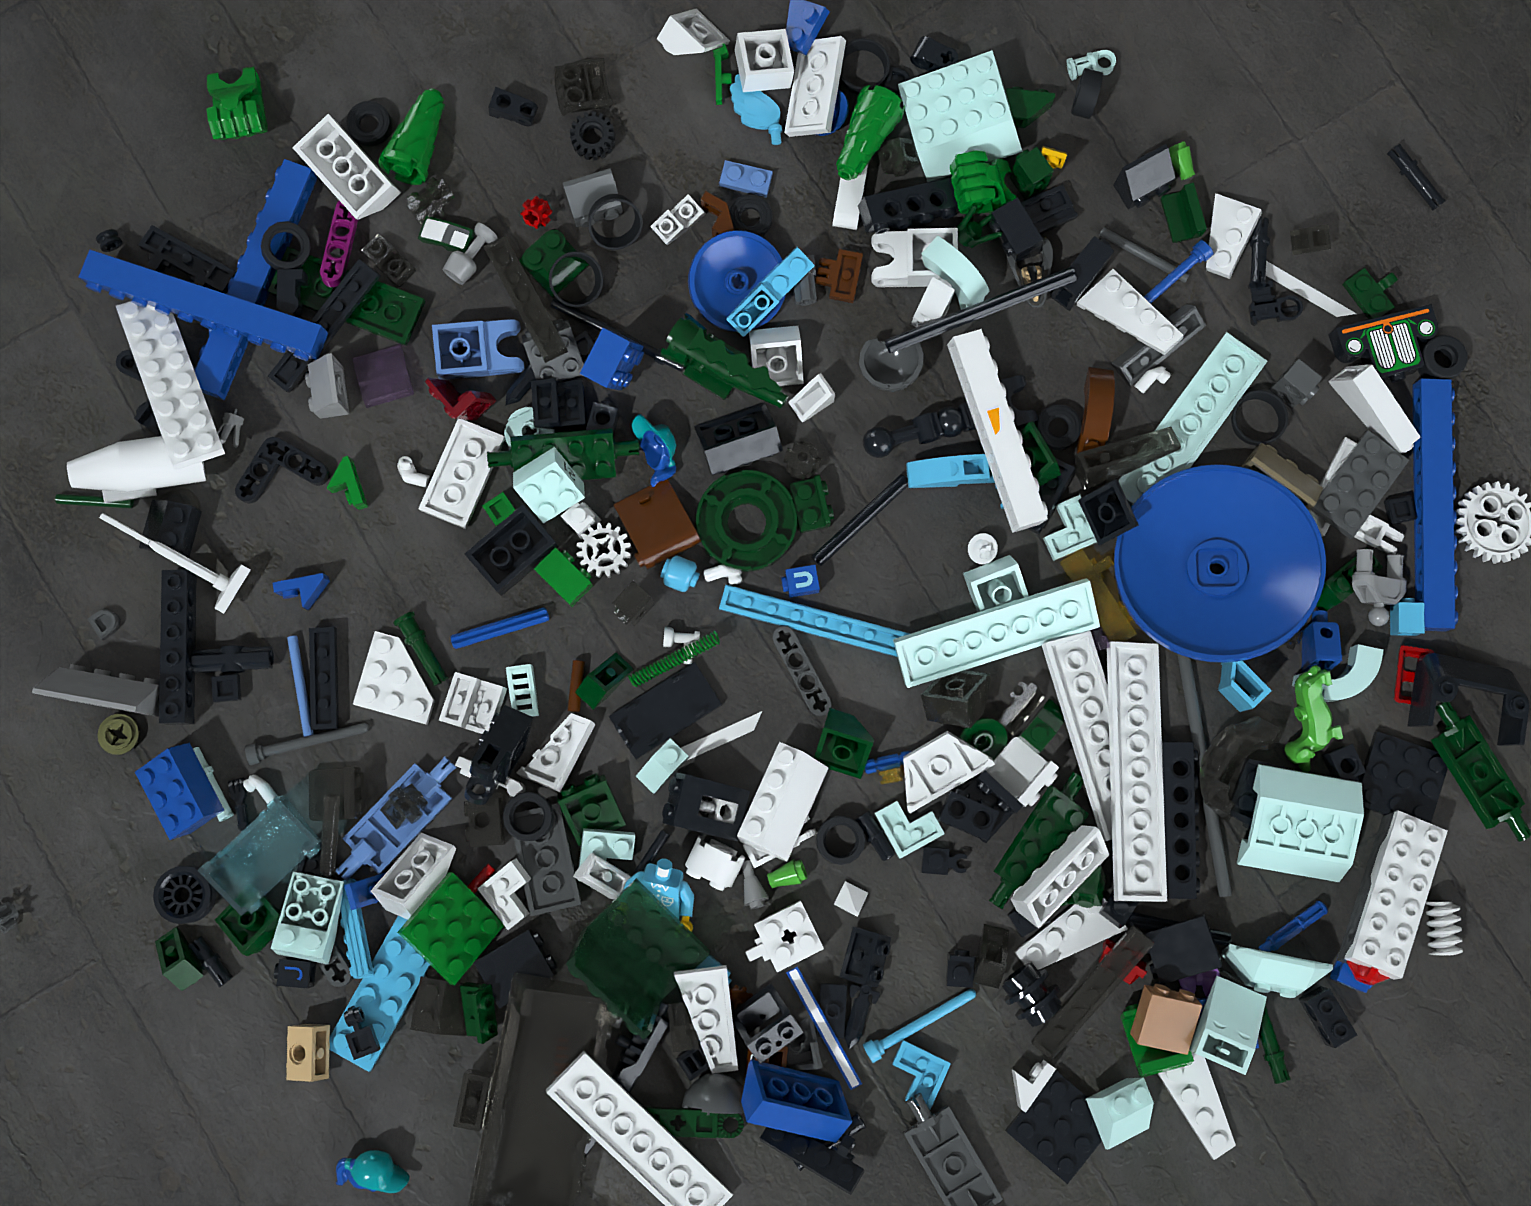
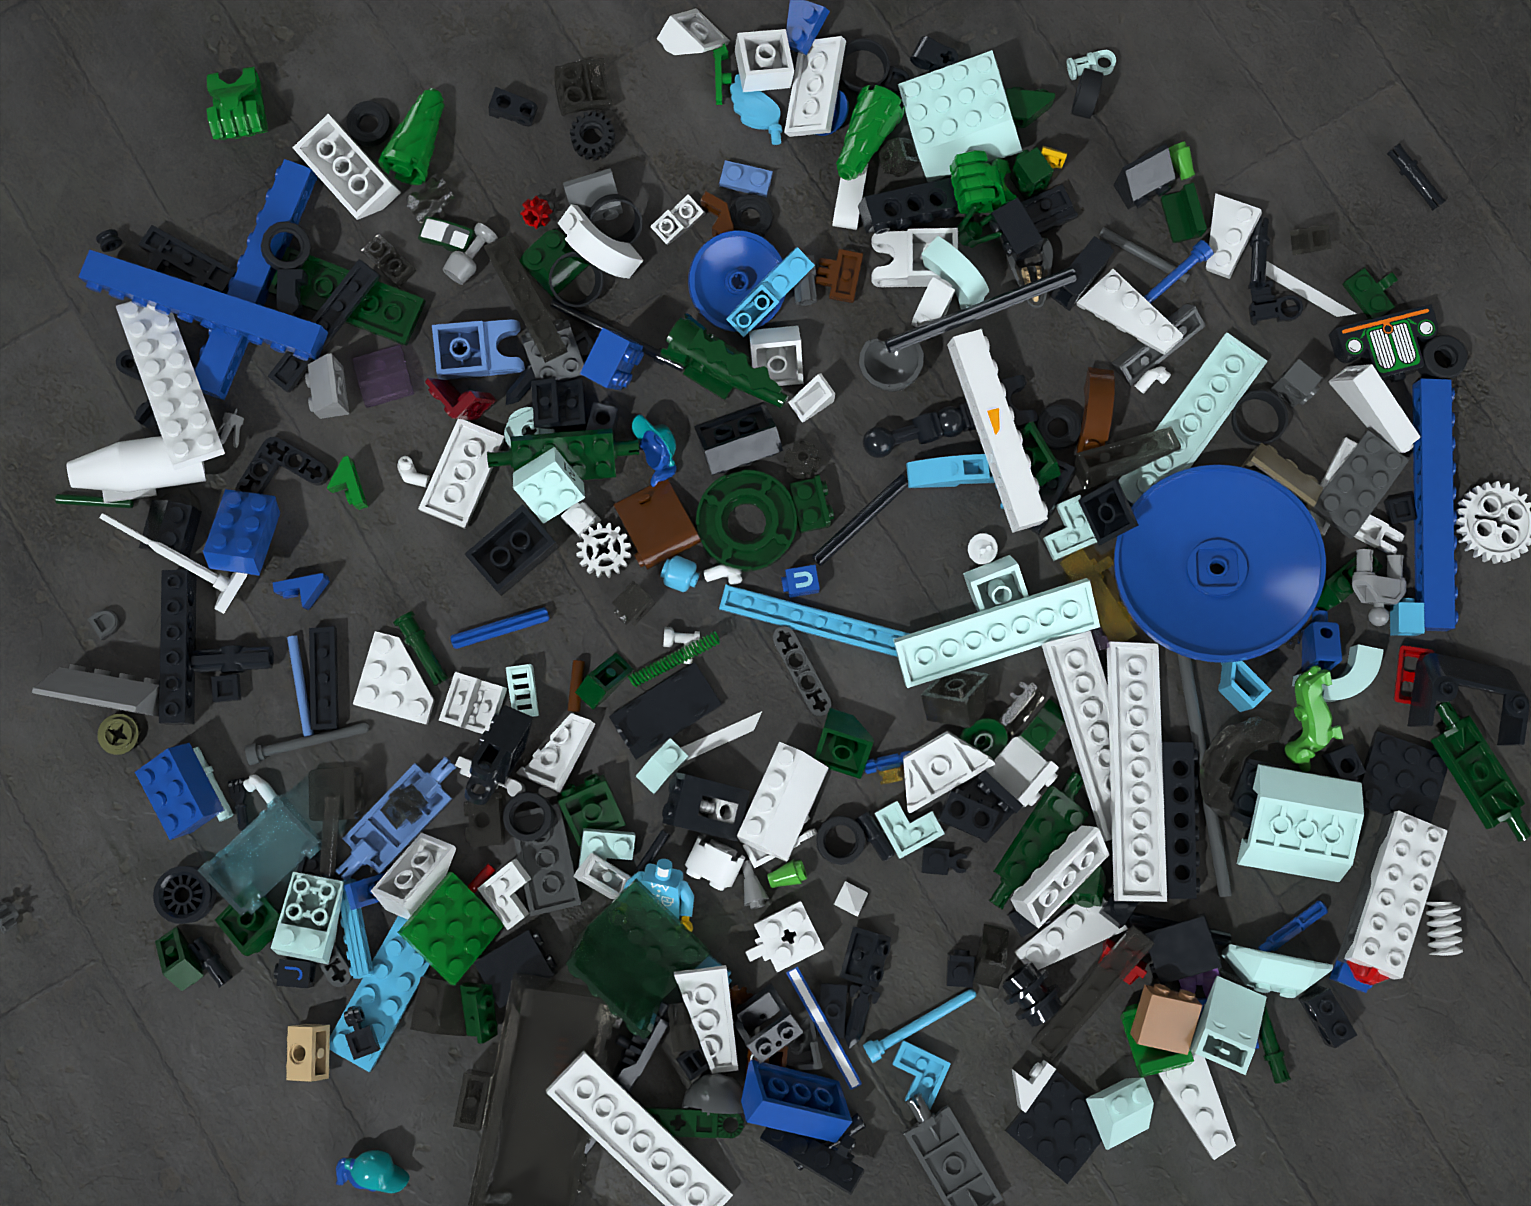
(241, 532): none -> blue brick
(335, 241): magenta beam -> none
(499, 508): green plate -> none
(564, 576): green brick -> none
(597, 248): none -> white arch

